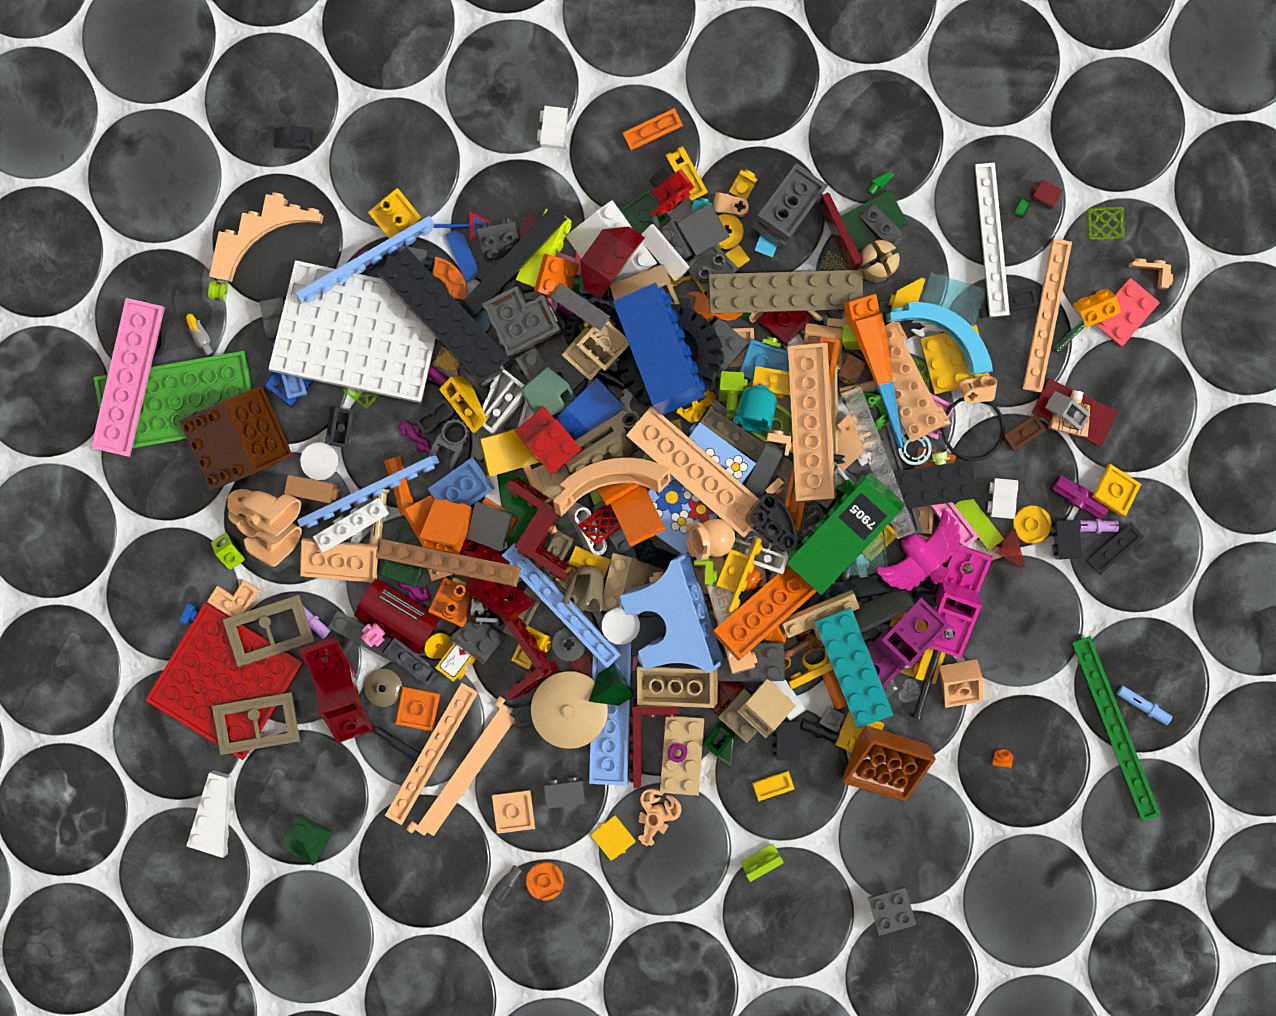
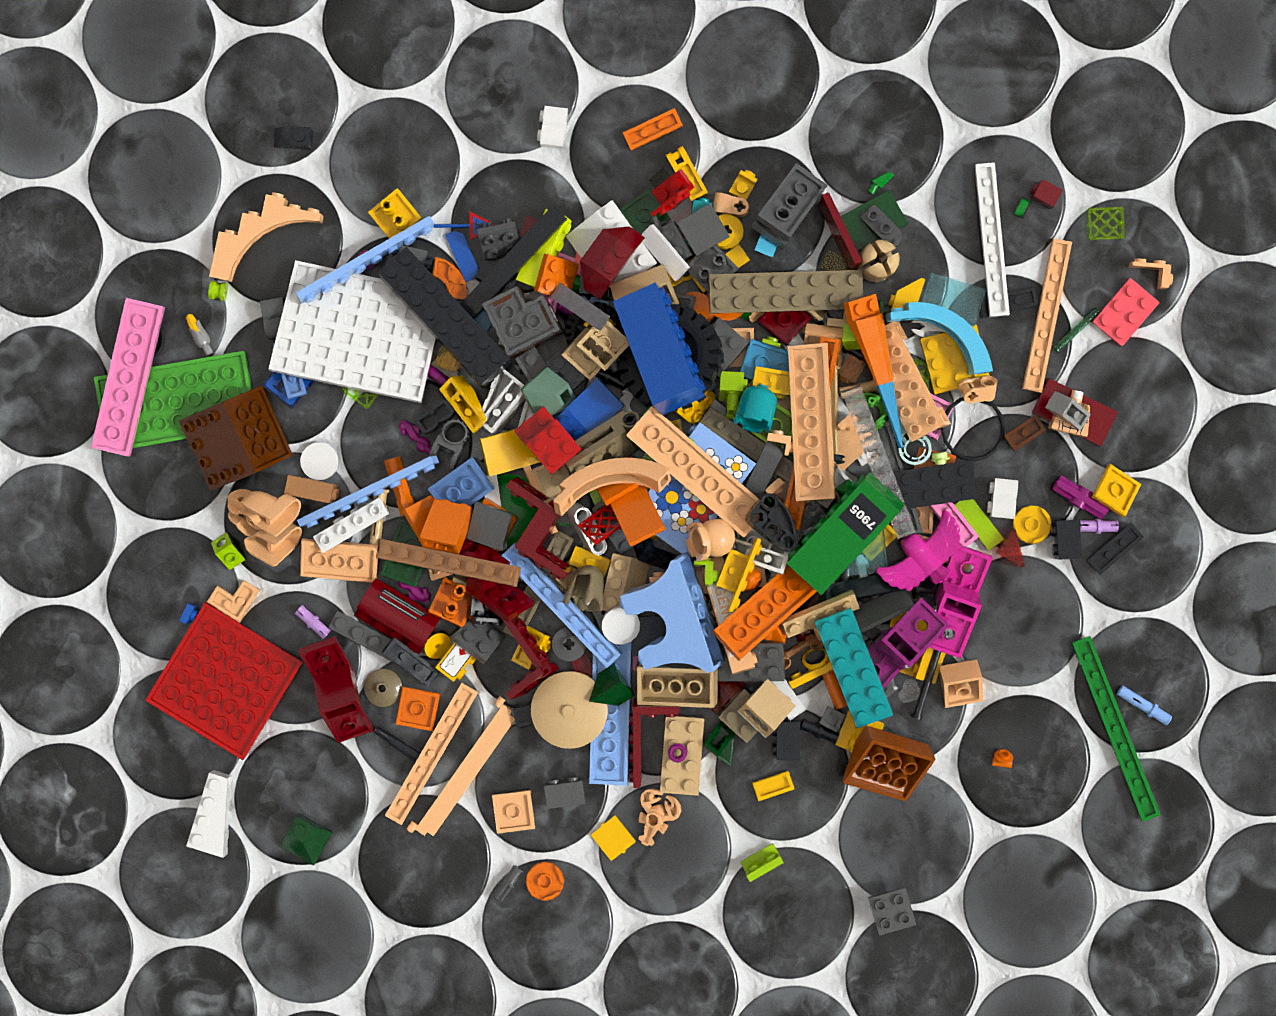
(221, 710): dark tan door -> none
(262, 613): dark tan door -> none
(339, 426): black brick -> none
(372, 635): bright pink gear -> none
(1097, 307): light orange bracket -> none

